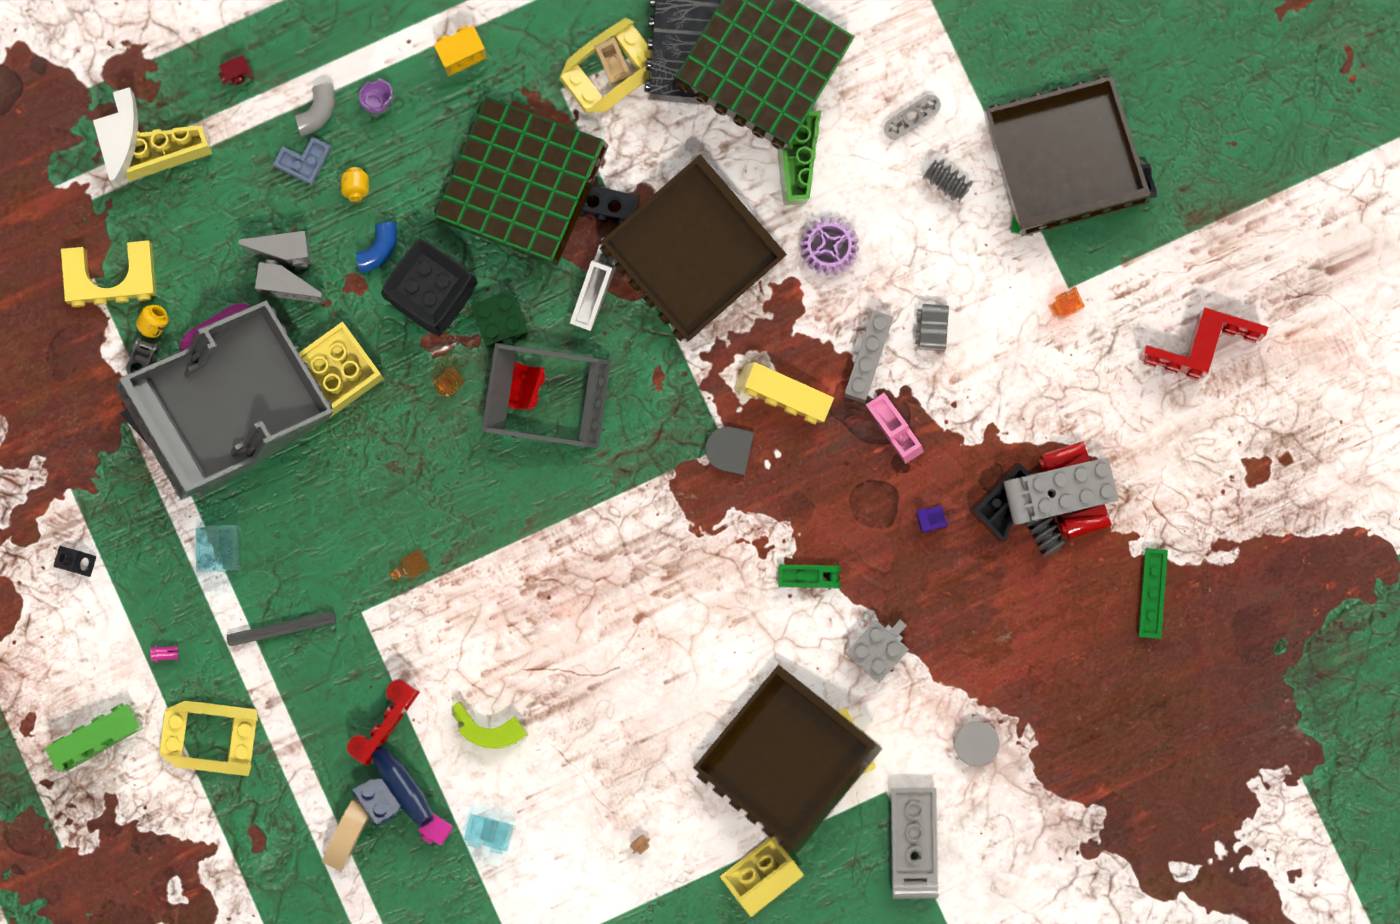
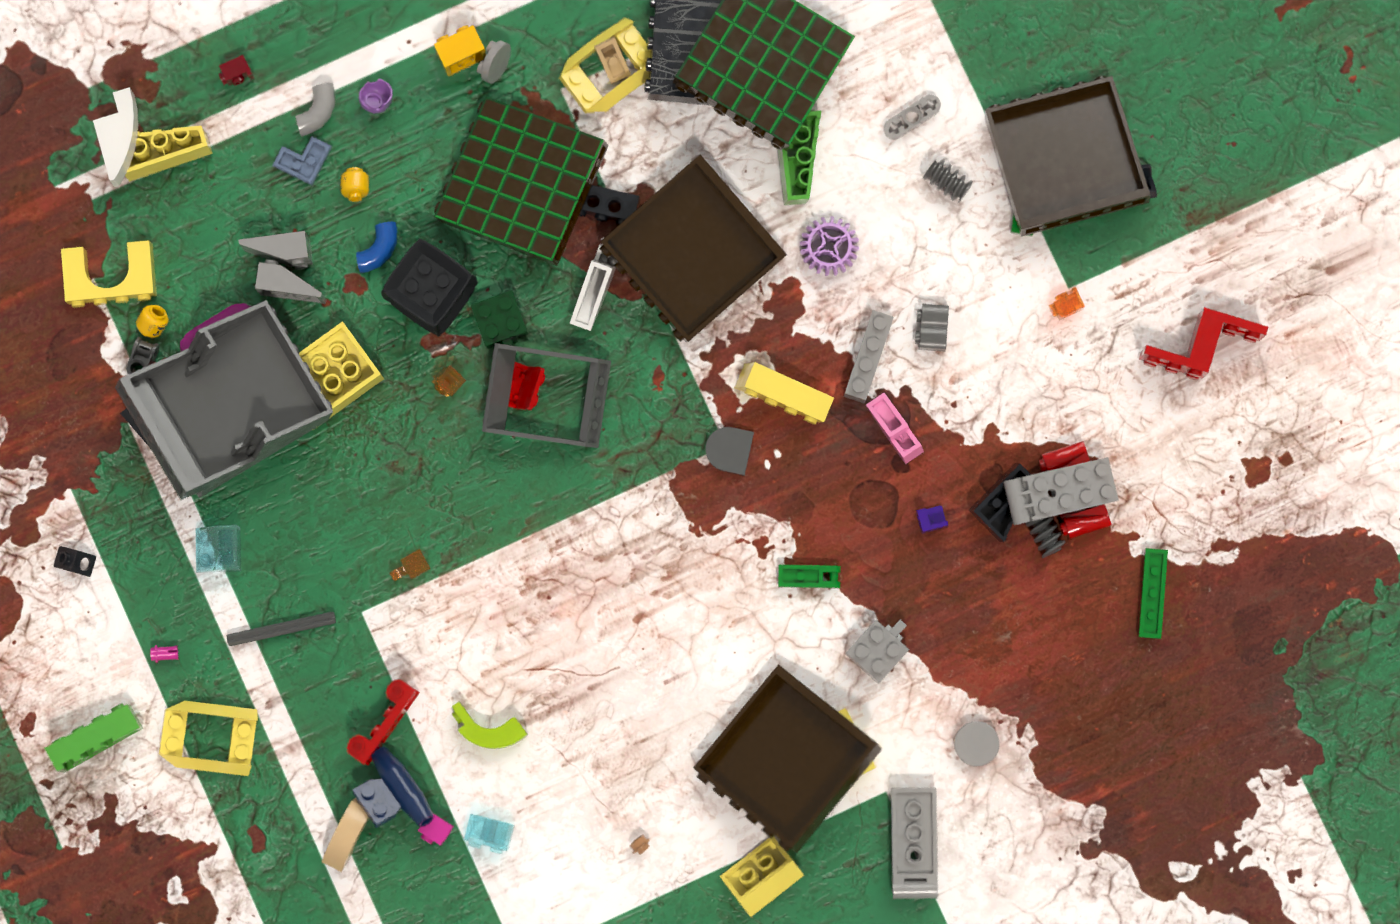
(495, 61): none -> light grey tile

